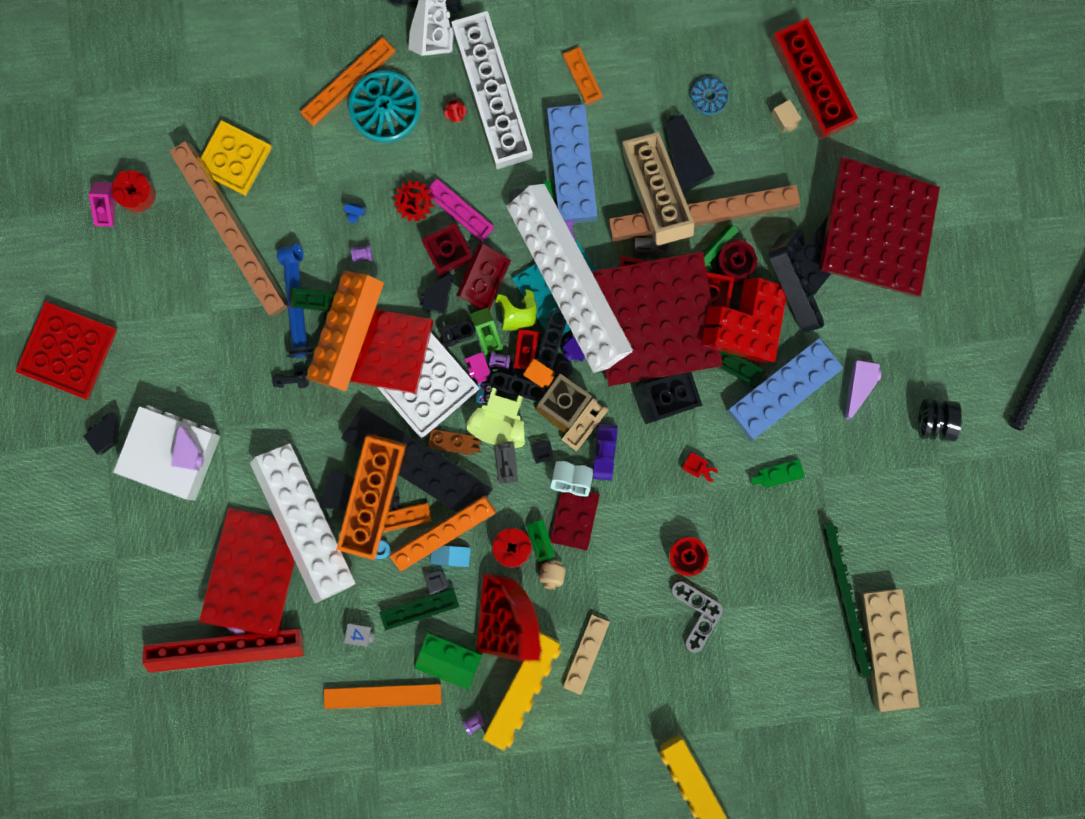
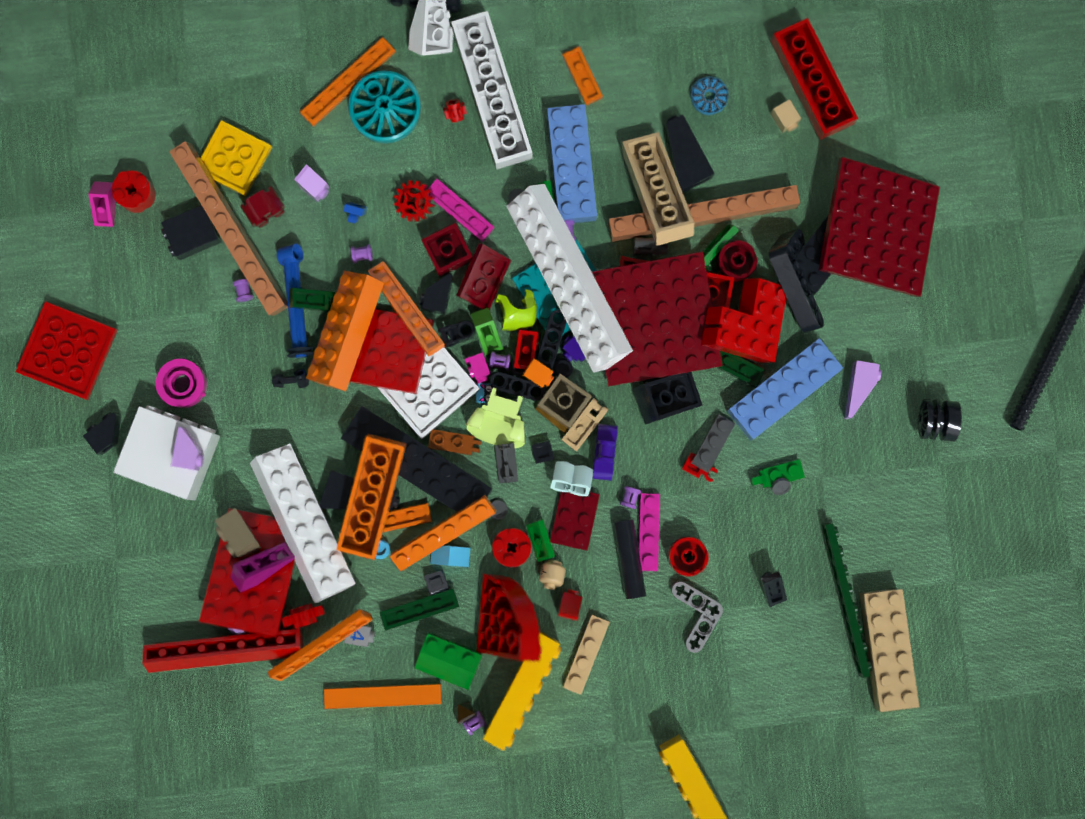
(166, 383): none -> dark pink piece
(190, 233): none -> black brick
(239, 537): none -> dark tan brick
(242, 290): none -> medium lavender bush
(260, 566): none -> magenta slope
(262, 207): none -> dark red brick
(303, 616): none -> red gear
(312, 183): none -> lavender slope
(320, 645): none -> orange tile
(407, 309): none -> orange plate
(463, 712): none -> dark brown slope
(501, 509): none -> dark grey piece
(570, 605): none -> red slope
(625, 502): none -> medium lavender bush
(629, 559): none -> black brick
(649, 531): none -> dark pink plate
(713, 443): none -> dark grey plate
(773, 588): none -> black tile
(780, 486): none -> dark grey piece

